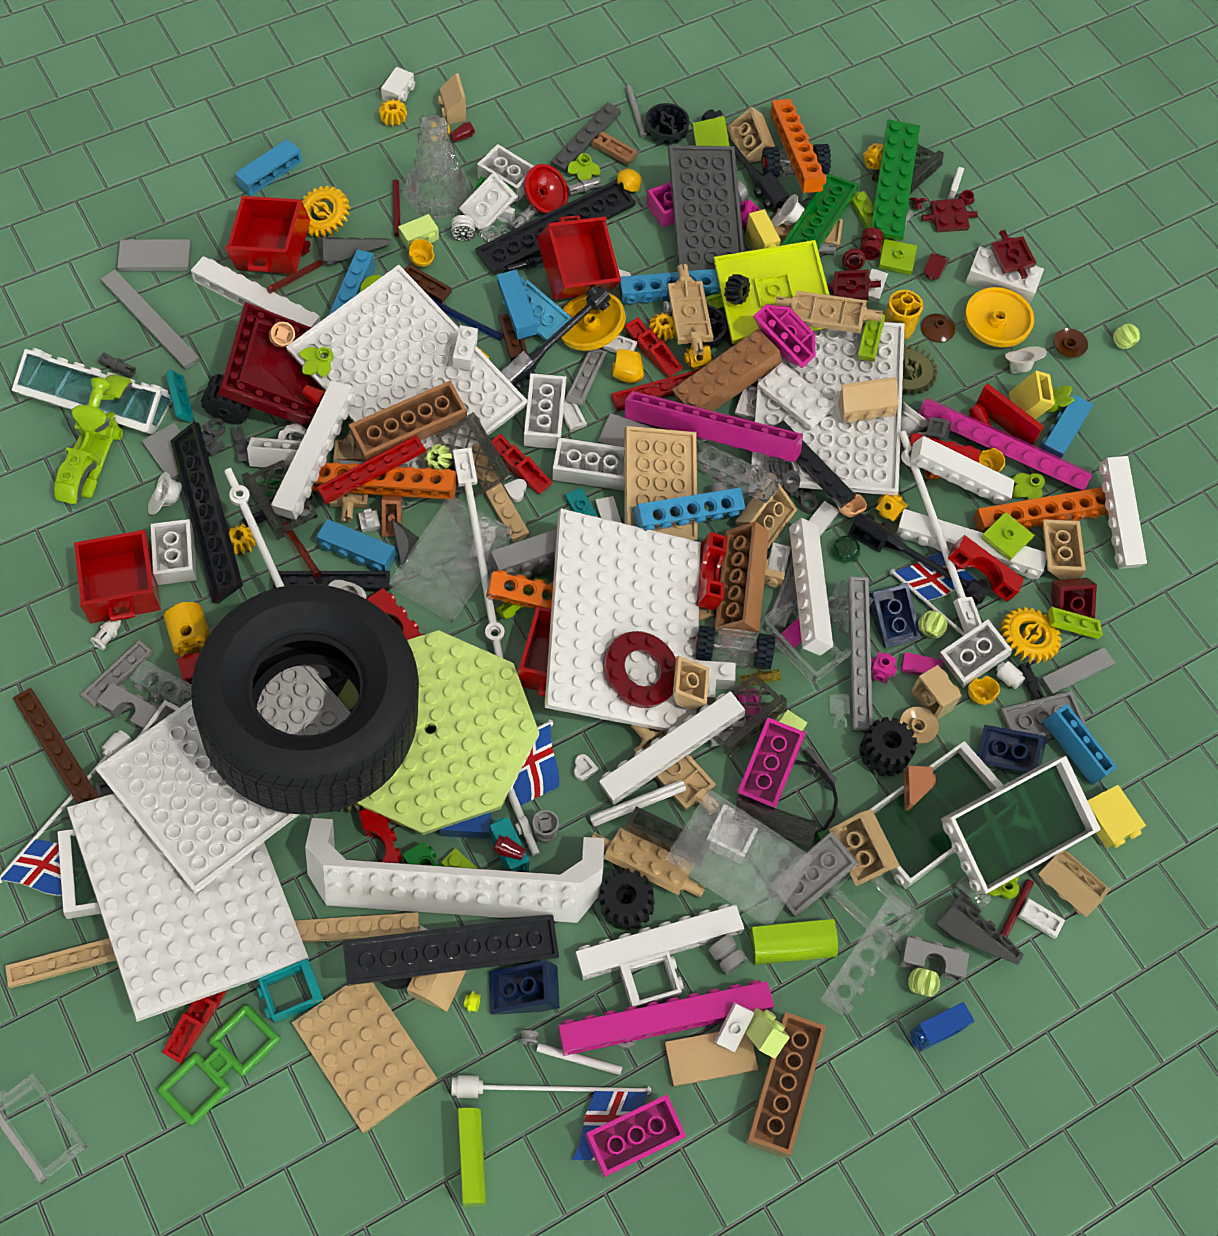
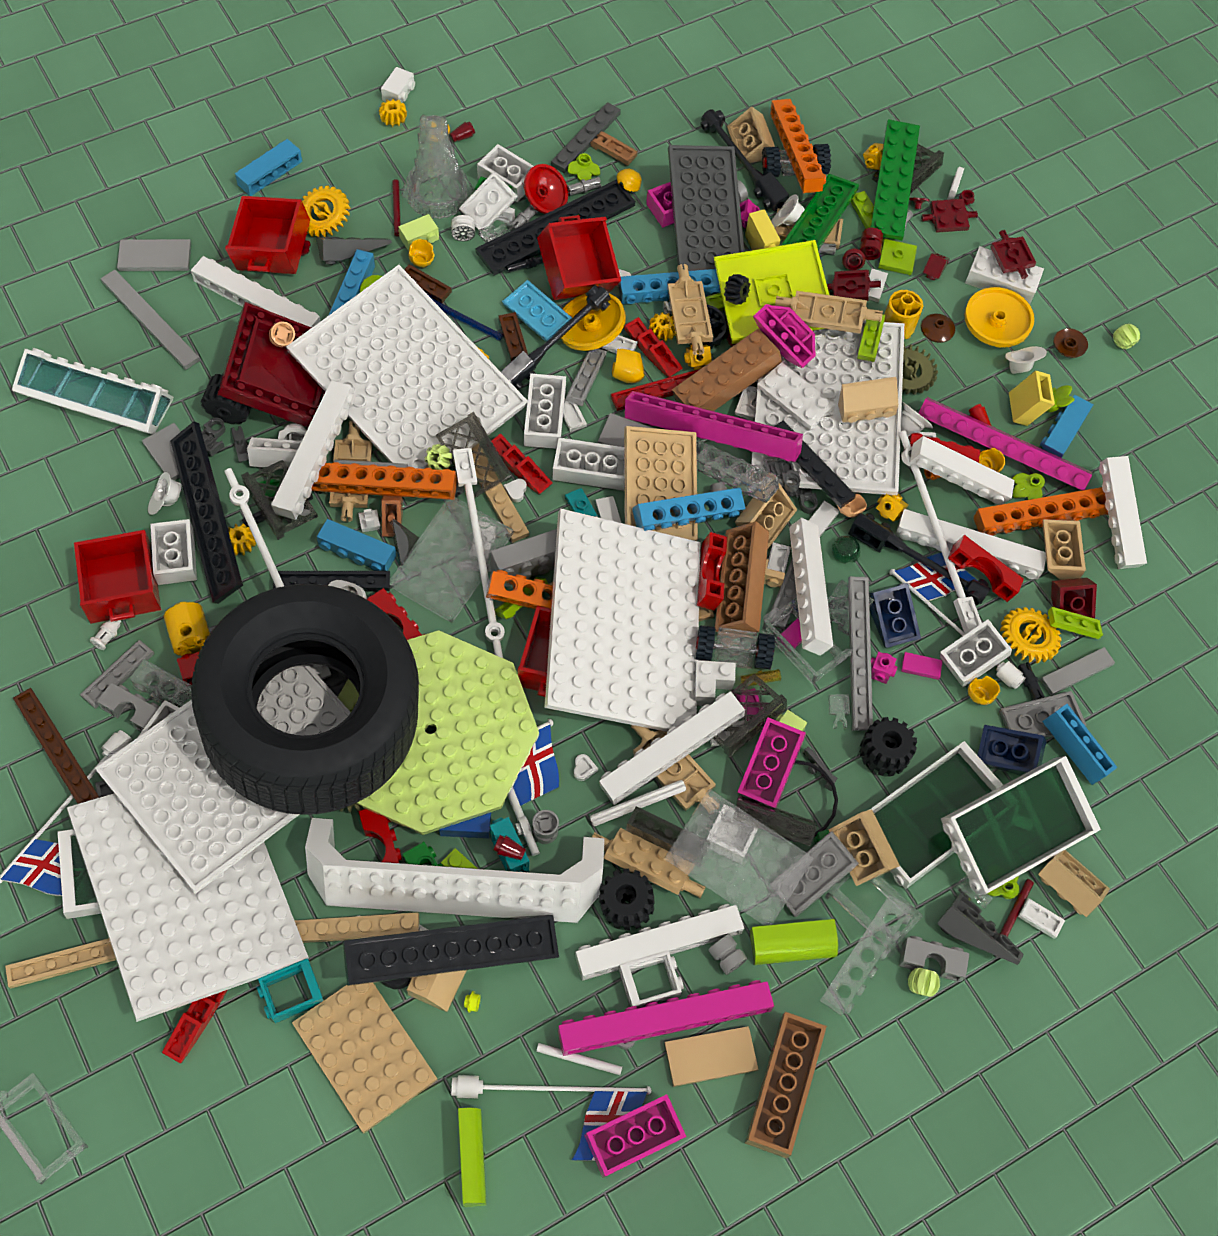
(95, 438): lime piece -> none
(117, 365): dark grey pin -> none
(179, 396): teal plate -> none
(218, 1065): bright green bar -> none
(300, 273): clear red bar -> none
(303, 552): clear red bar -> none
(313, 394): red cone -> none
(314, 362): lime plate -> none
(371, 469): red tile -> none
(419, 415): medium nougat brick -> none
(453, 100): tan slope -> none
(465, 347): white brick -> none
(517, 304): dark azure brick -> none
(524, 988): dark blue slope -> none
(529, 1037): light grey bush -> none
(618, 679): dark red plate -> none
(636, 112): light grey bar -> none
(669, 118): black gear -> none
(690, 683): tan slope -> none
(711, 132): lime tile -> none
(734, 1027): white plate -> none
(767, 1033): yellowish green brick -> none
(917, 783): nougat slope -> none
(925, 720): tan dish -> none
(932, 624): yellowish green piece -> none
(936, 692): tan brick -> none
(939, 428): dark grey brick -> none
(941, 1027): blue window -> none
(1007, 536): lime plate -> none
(1009, 415): red tile -> none
(1115, 817): light yellow brick -> none

